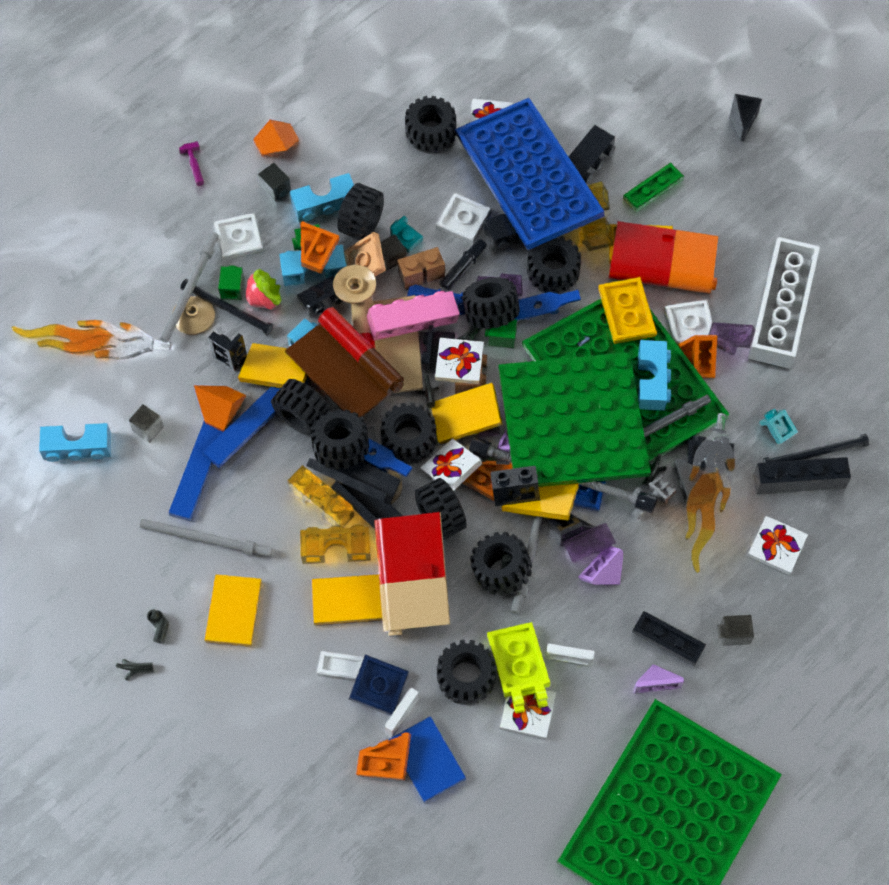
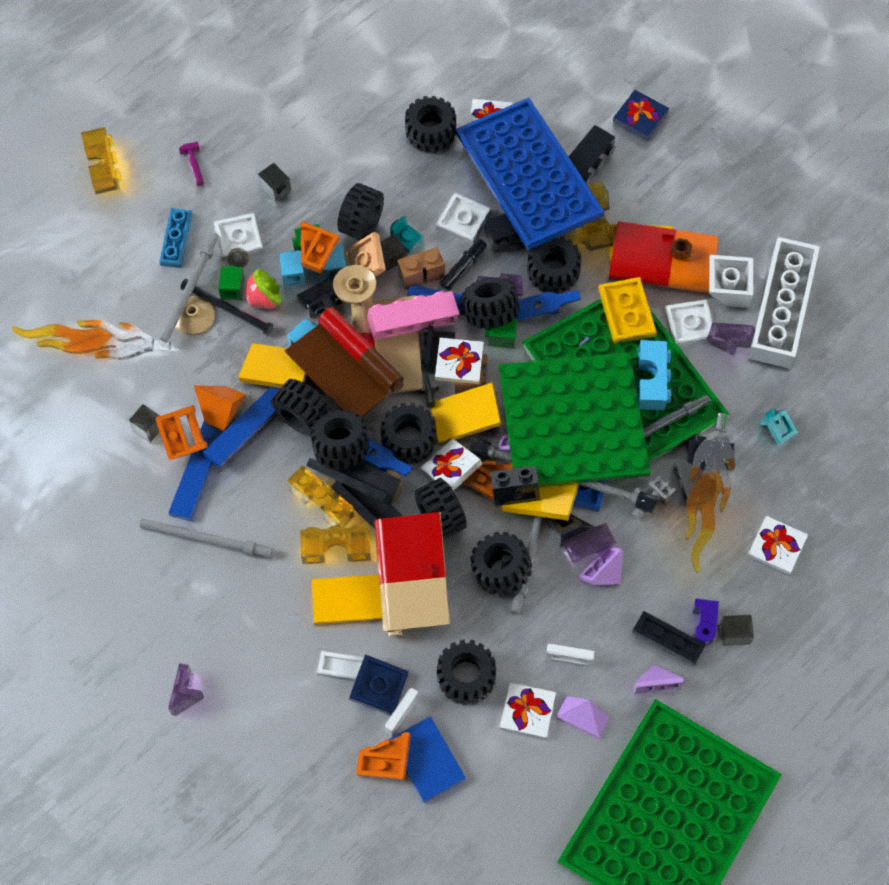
(93, 444): medium azure arch -> none
(103, 174): none -> clear yellow arch
(134, 667): pearl dark grey bar -> none
(160, 623): pearl dark grey arm -> none
(174, 247): none -> dark azure tile
(174, 435): none -> orange plate
(182, 696): none -> clear purple slope
(226, 351): black bracket -> none
(233, 610): yellow tile -> none
(238, 251): none -> clear smoke plate
(275, 137): orange slope -> none
(309, 205): medium azure arch -> none
(470, 334): pearl dark grey bar -> none
(519, 664): neon yellow tile -> none
(583, 715): none -> lavender slope
(641, 114): none -> dark blue tile
(653, 187): green tile -> none
(654, 471): pearl dark grey bar -> none
(681, 249): none -> reddish brown tile
(701, 352): orange slope -> none
(707, 620): none -> dark purple leg
(731, 280): none -> white slope
(743, 114): black slope -> none
(802, 475): black brick -> none
(863, 441): black bar -> none

